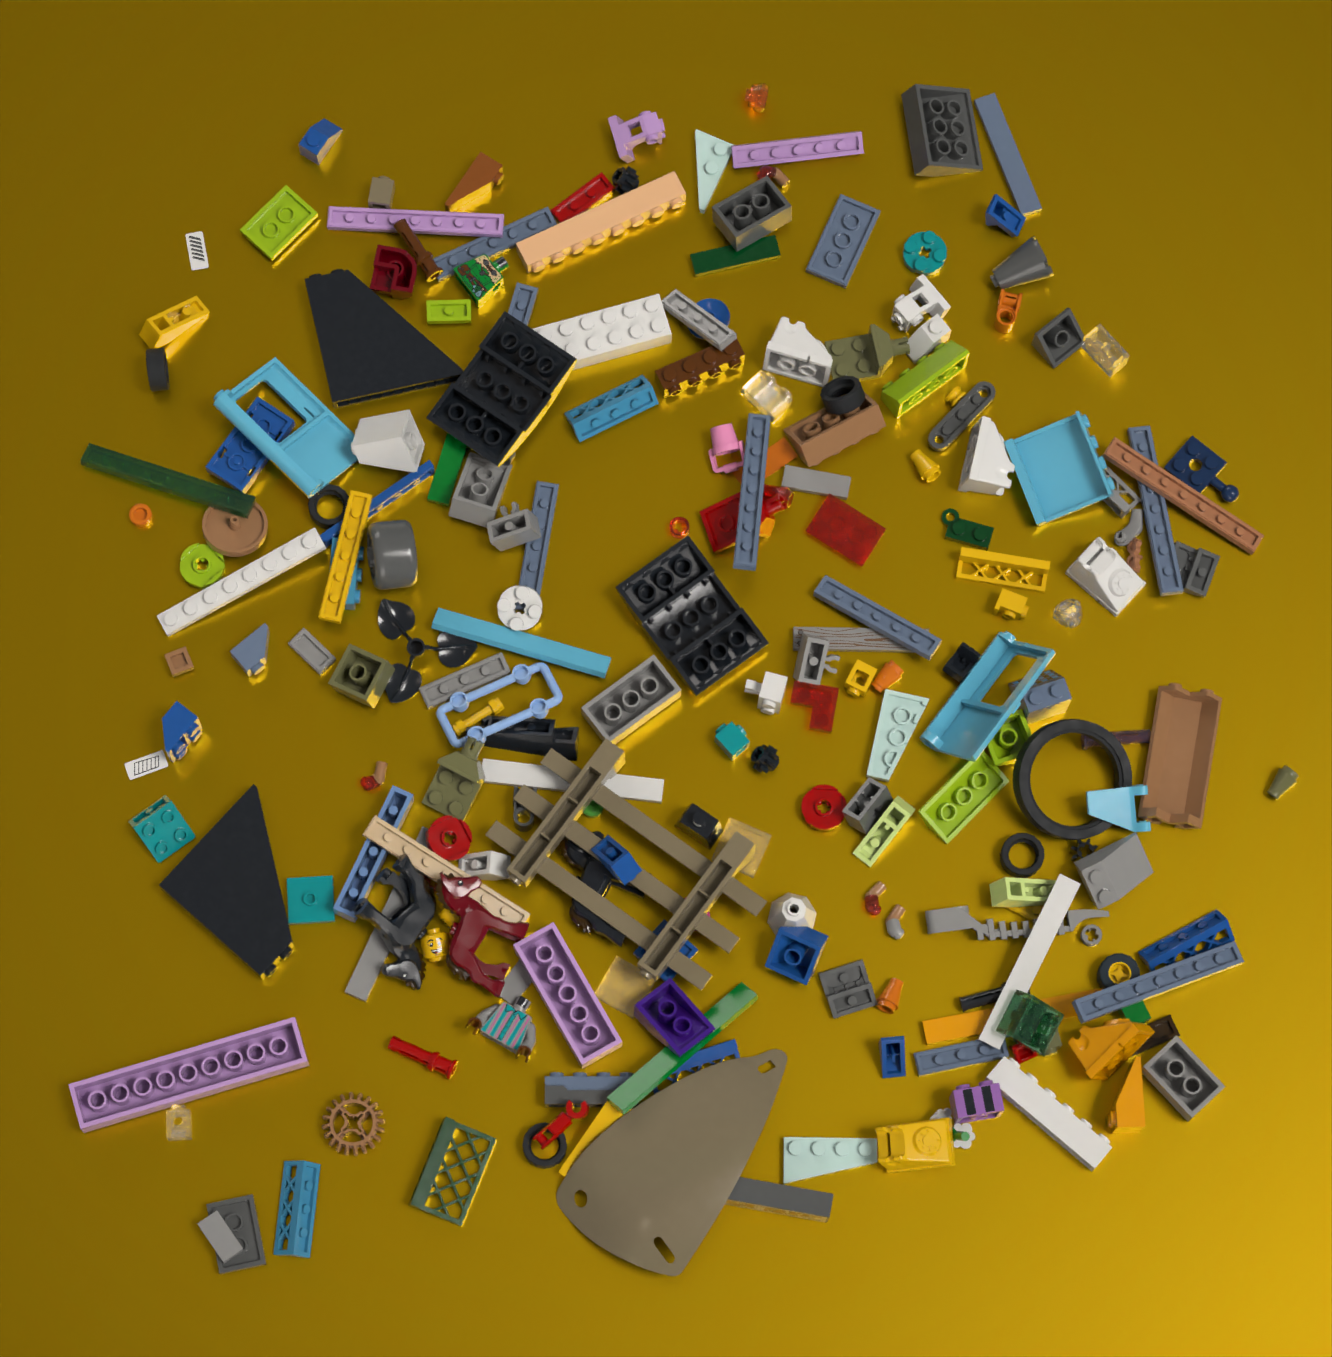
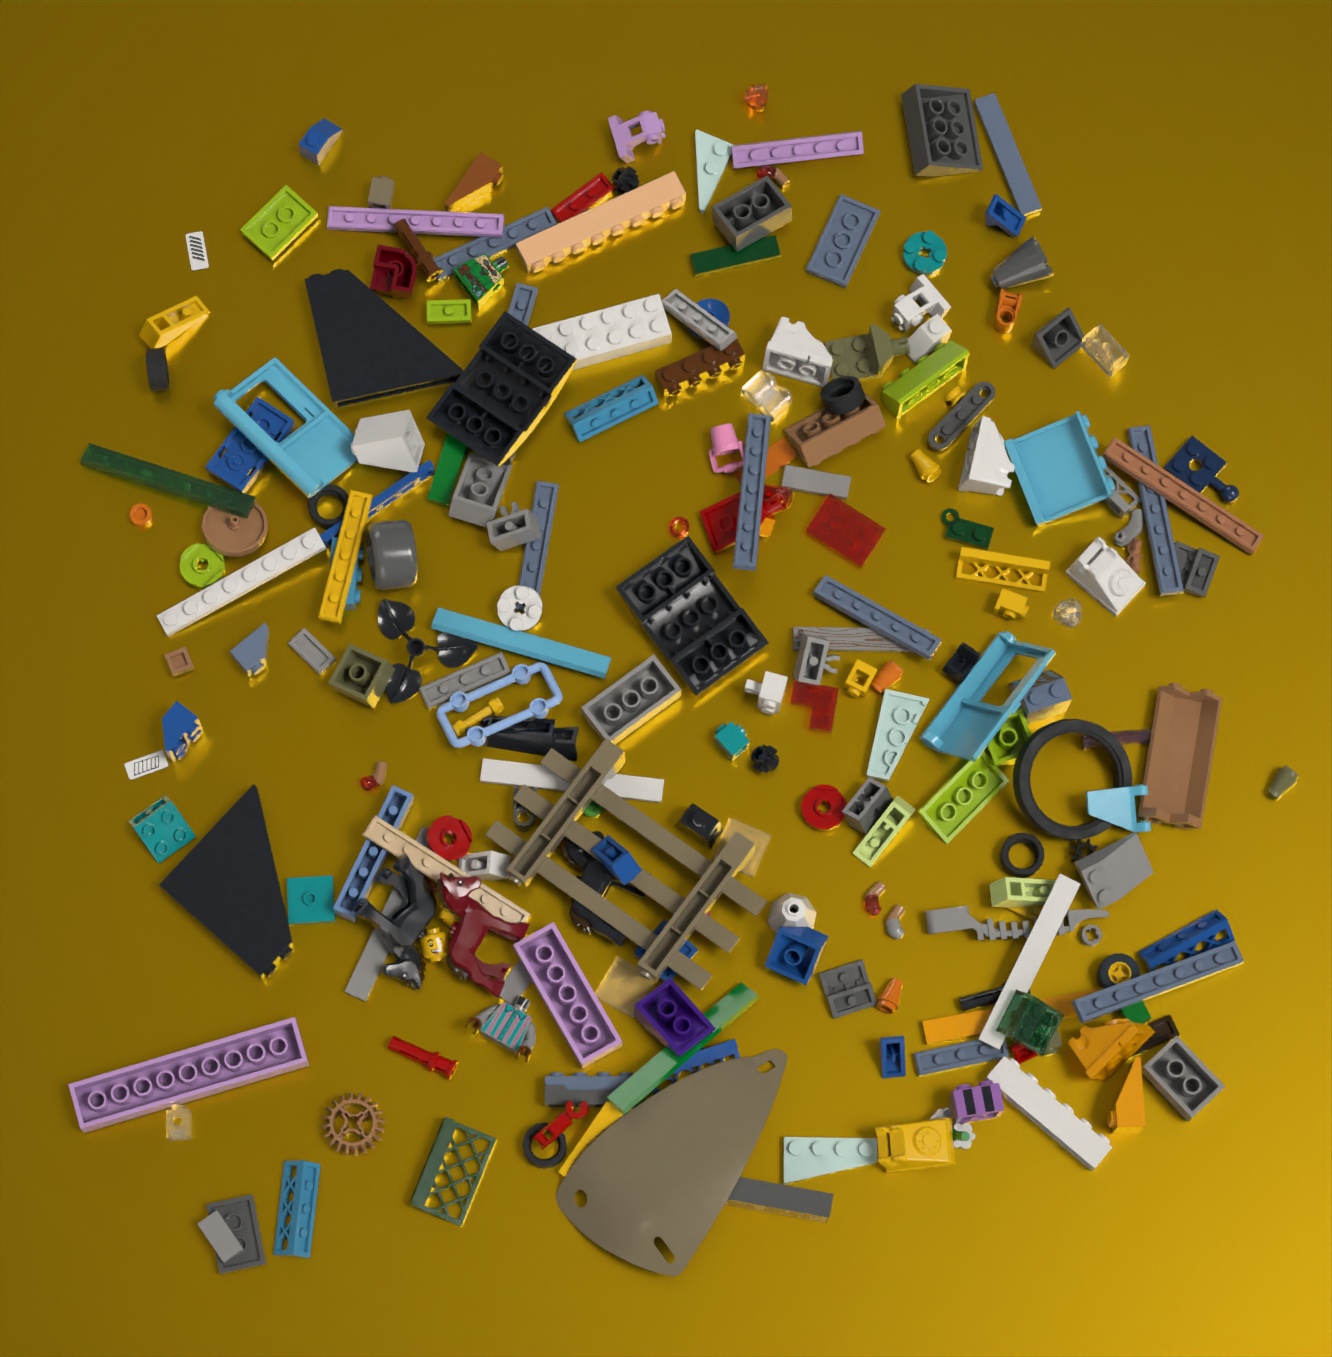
(457, 781): olive plate -> none

